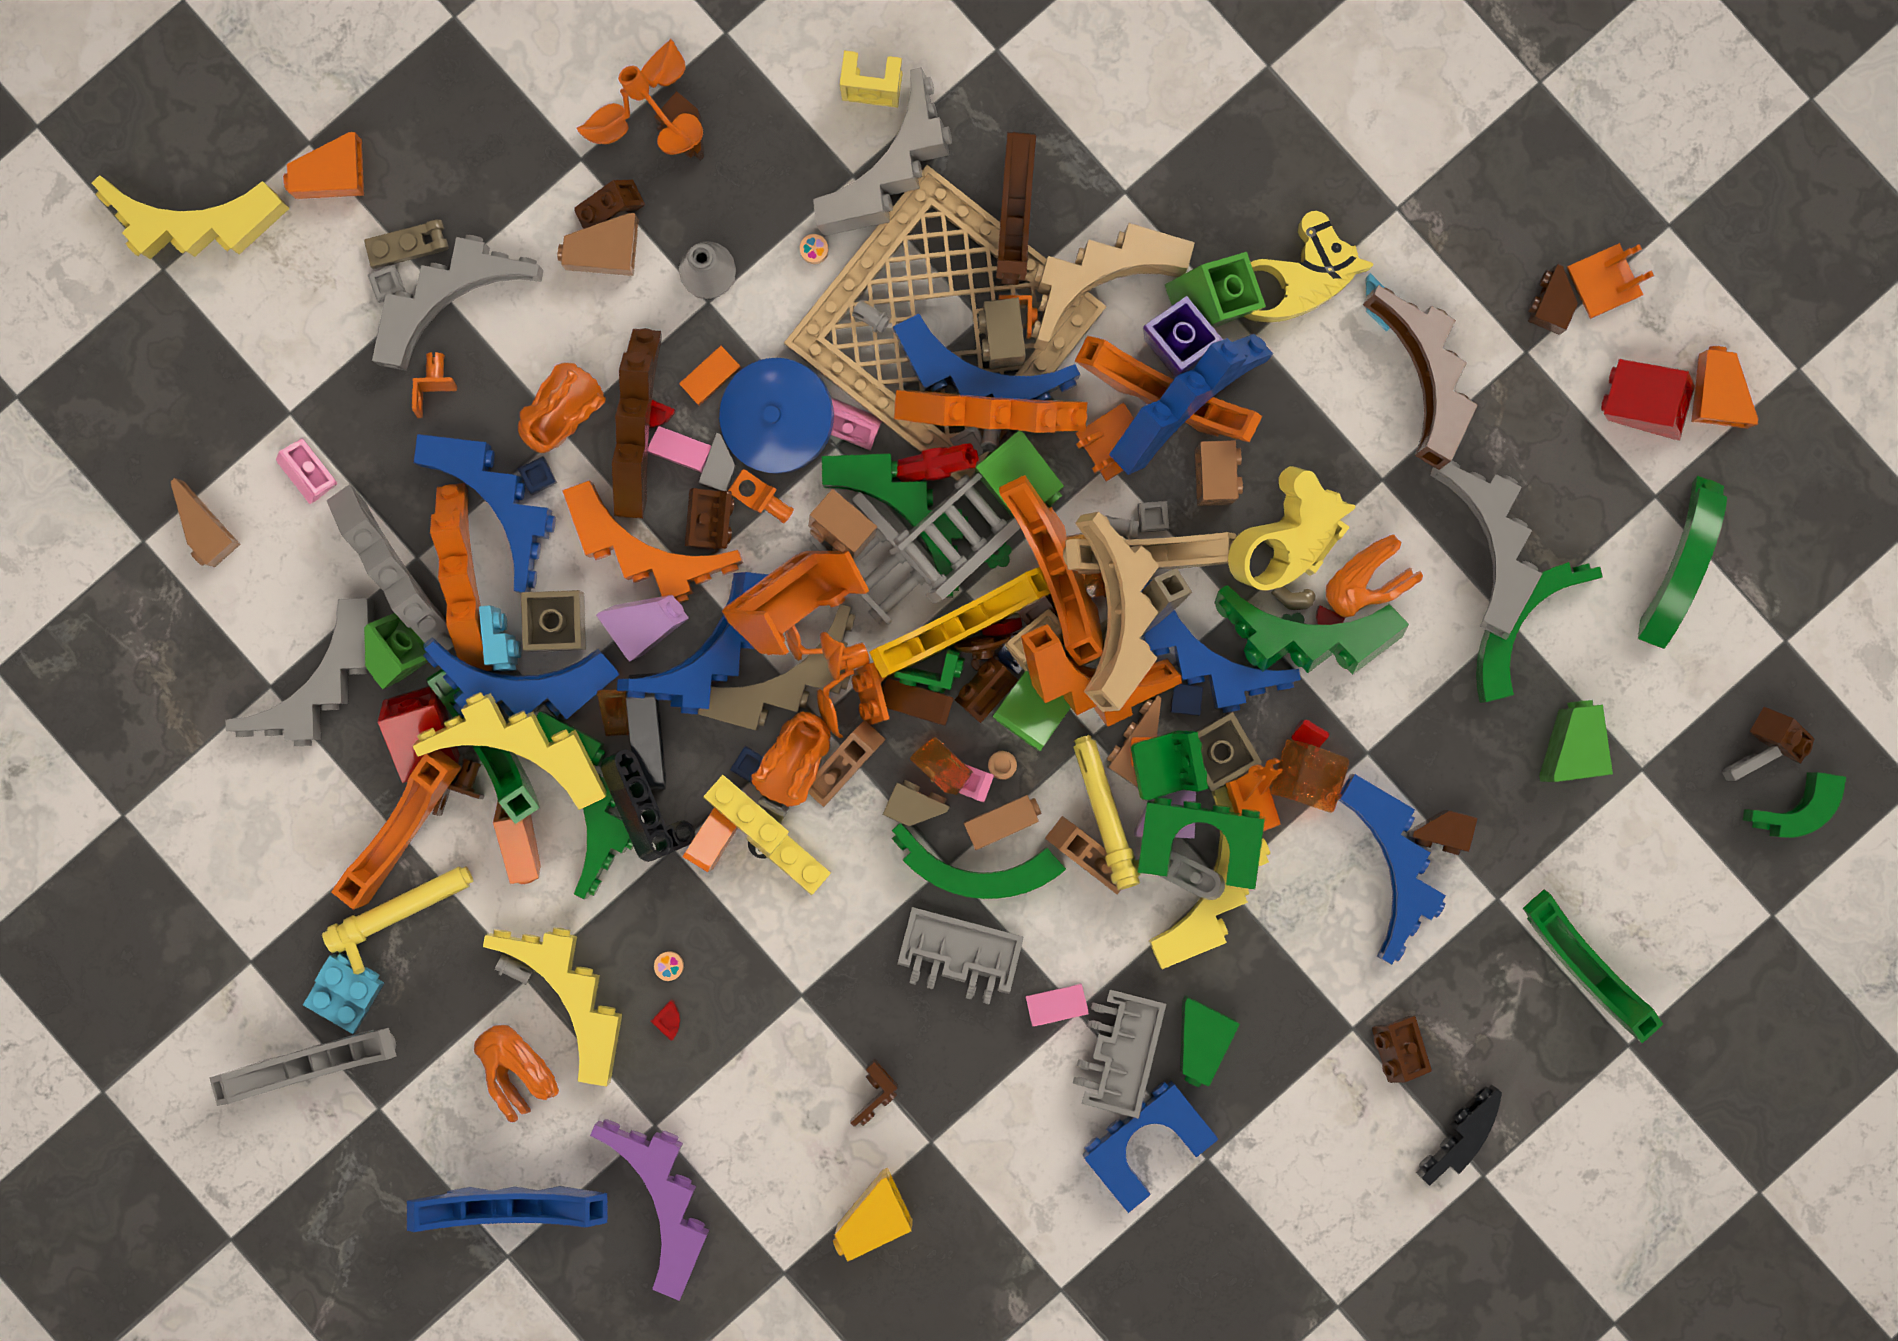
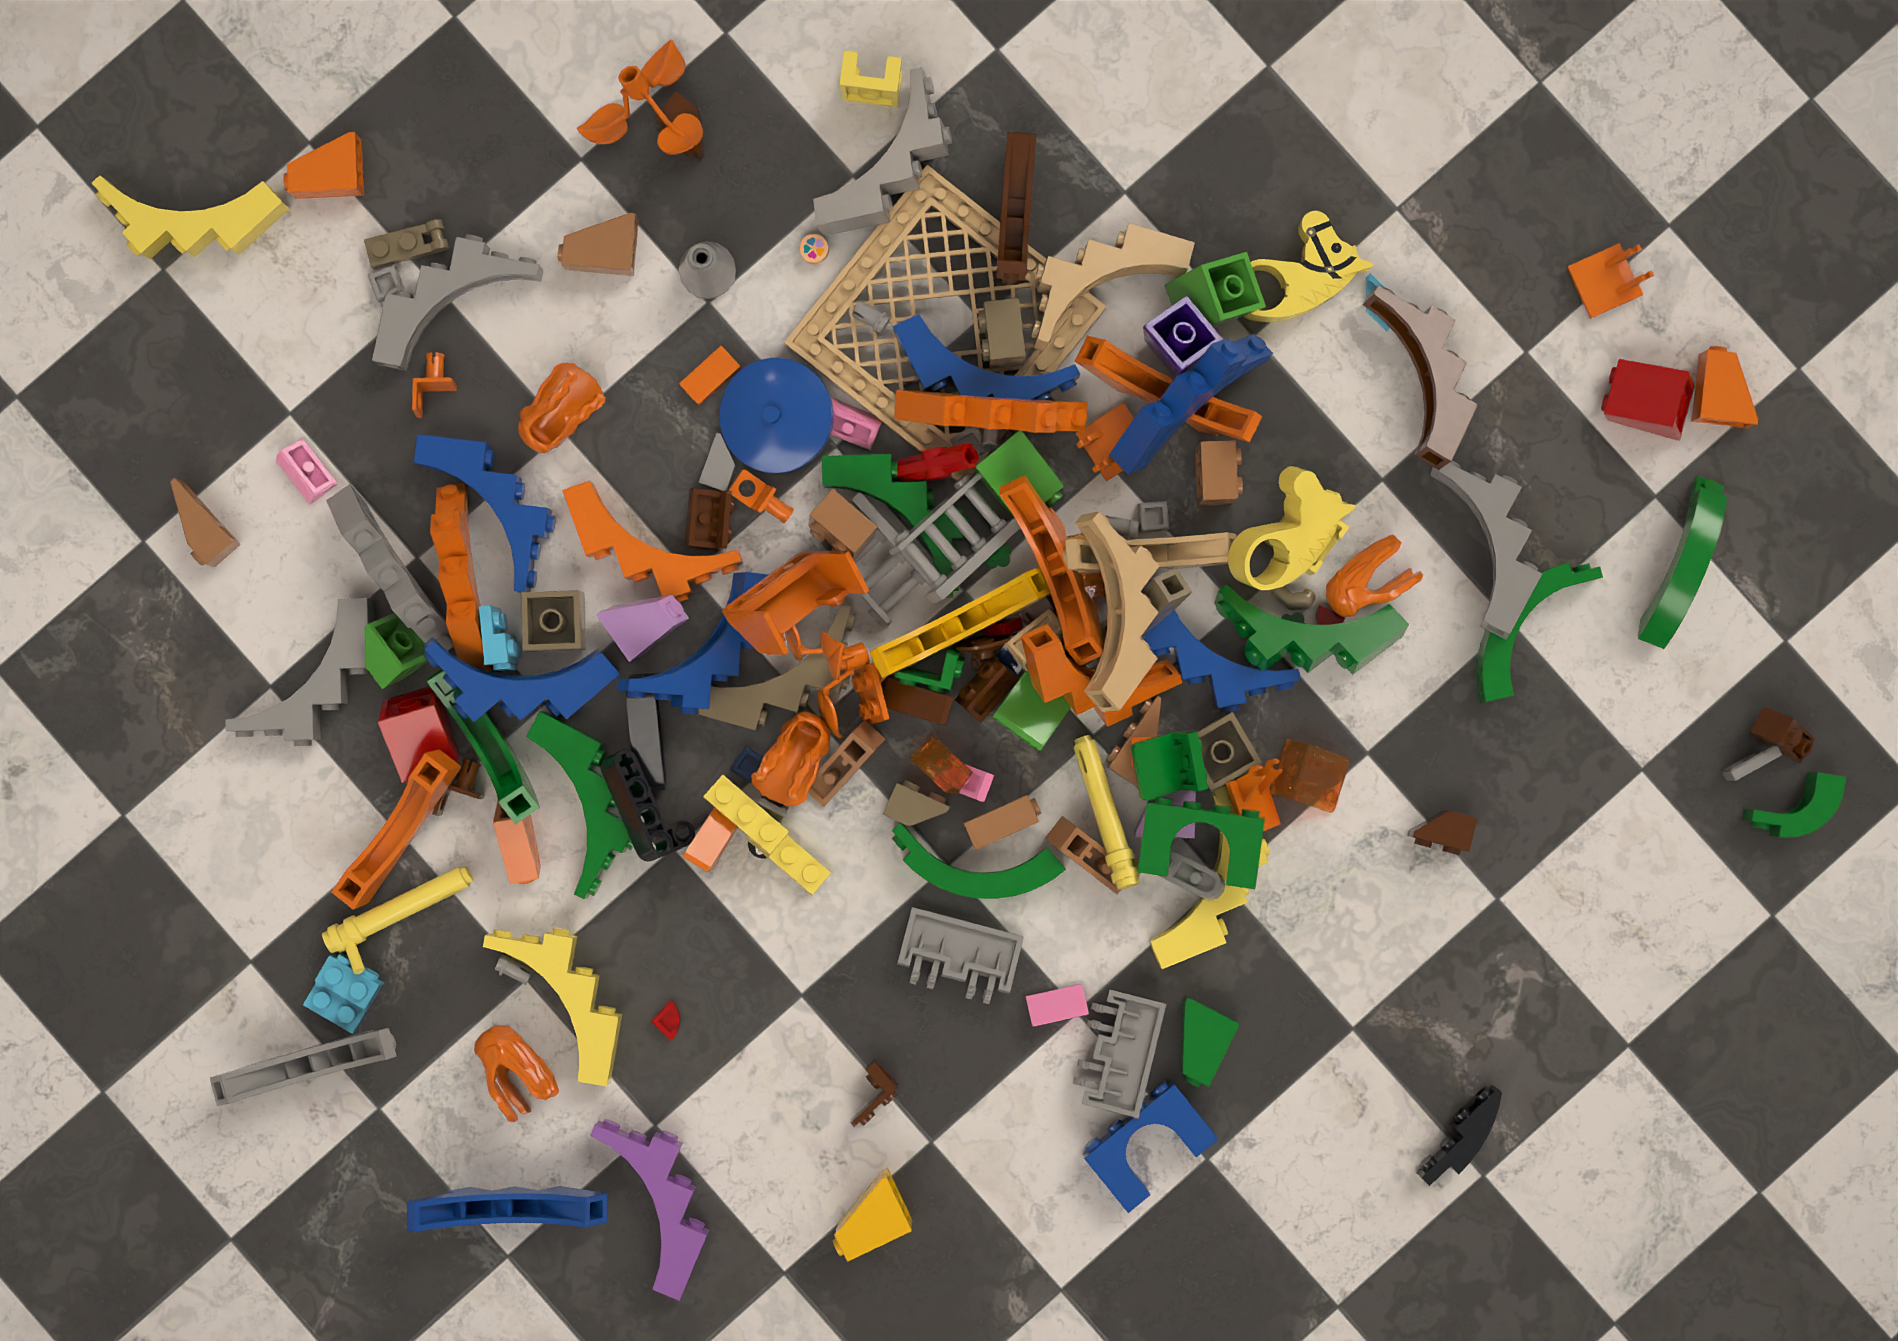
(485, 726): light yellow arch -> none
(537, 475): dark blue tile -> none
(609, 201): reddish brown bracket -> none
(613, 712): clear orange slope -> none
(633, 423): reddish brown arch -> none
(660, 414): red tile -> none
(668, 966): light nougat tile -> none
(679, 449): bright pink slope -> none
(1002, 765): light nougat tile -> none
(1032, 313): orange bracket -> none
(1187, 699): dark blue tile -> none
(1309, 733): red slope -> none
(1401, 1050): reddish brown bracket -> none
(1405, 859): blue arch -> none
(1555, 303): reddish brown slope -> none
(1577, 744): bright green slope -> none
(1590, 969): green arch -> none

